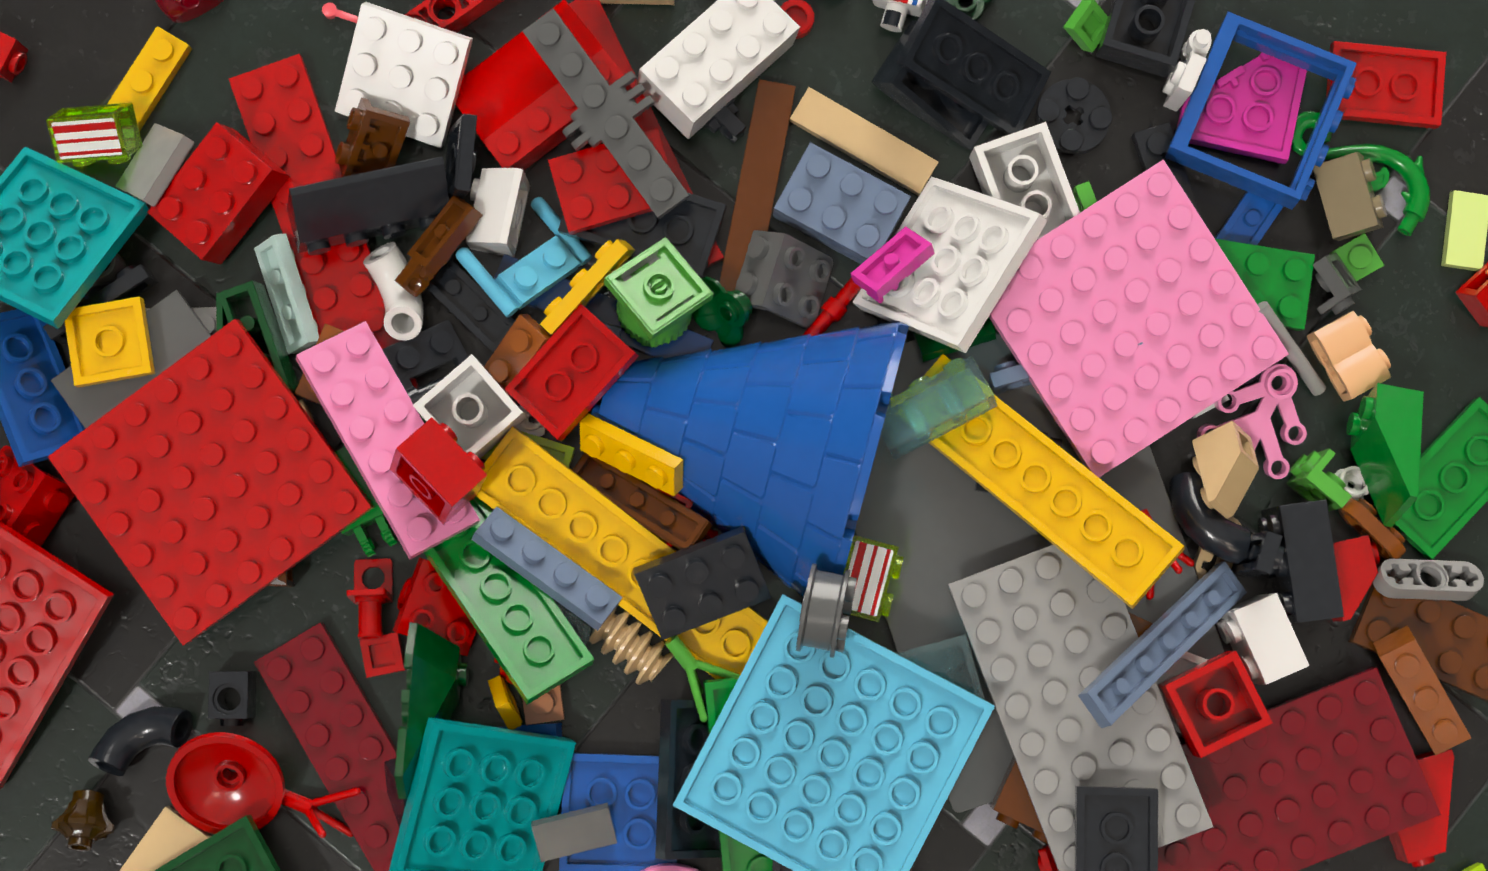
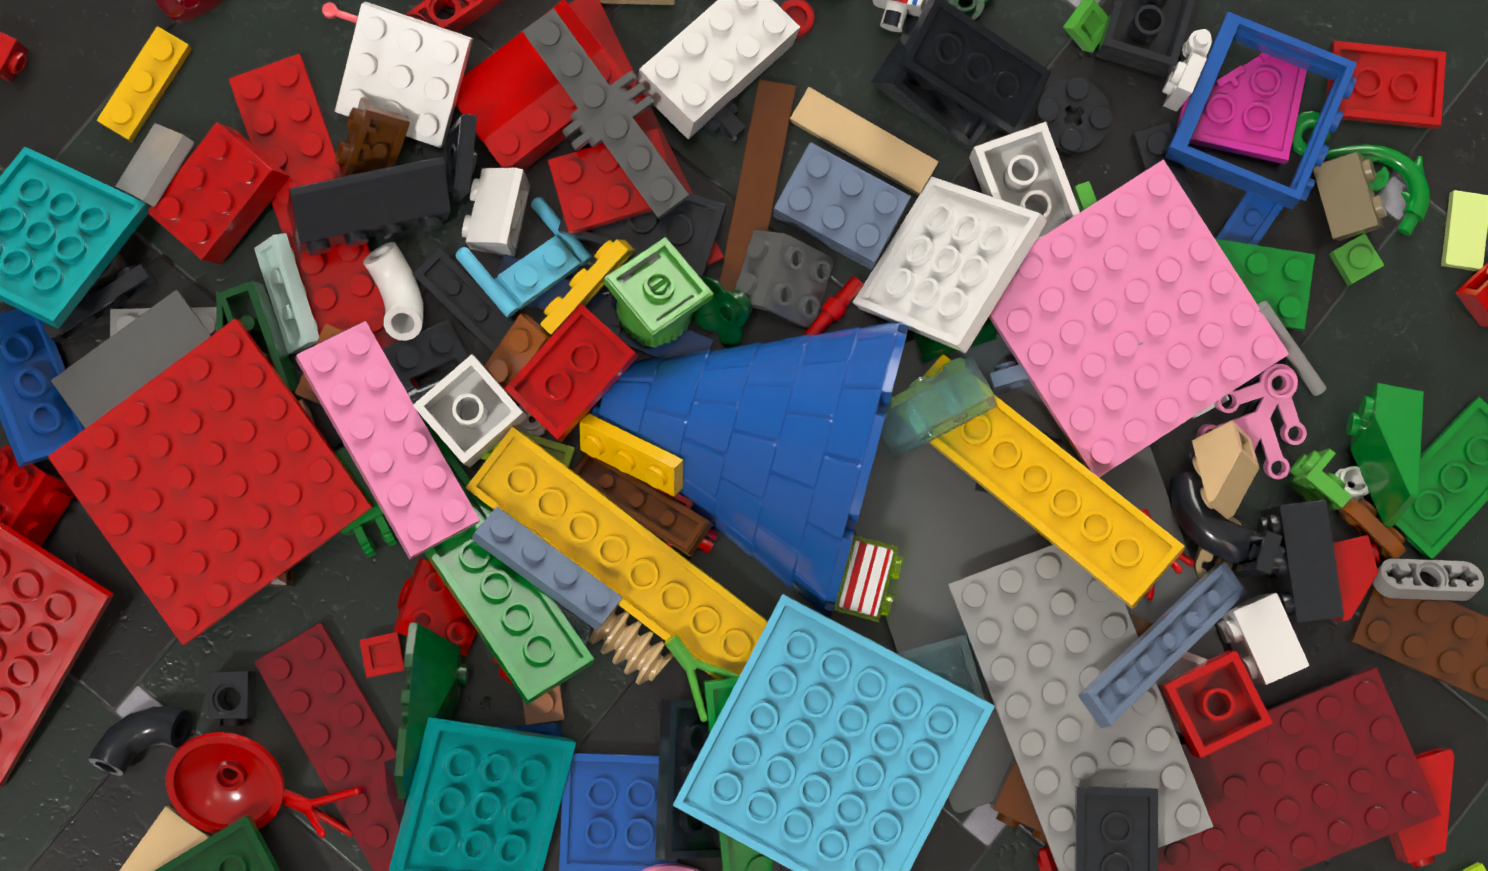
(84, 820): dark brown rock -> none
(94, 134): brick -> none
(109, 342): yellow plate -> none
(371, 600): red bracket -> none
(437, 244): reddish brown hinge -> none
(438, 469): red brick -> none
(505, 702): yellow tile -> none
(574, 832): dark grey tile -> none
(702, 583): black plate -> none
(822, 611): dark grey wheel -> none
(892, 263): dark pink plate -> none
(1336, 278): dark grey bracket -> none
(1349, 355): light nougat brick -> none
(1421, 690): dark orange brick -> none

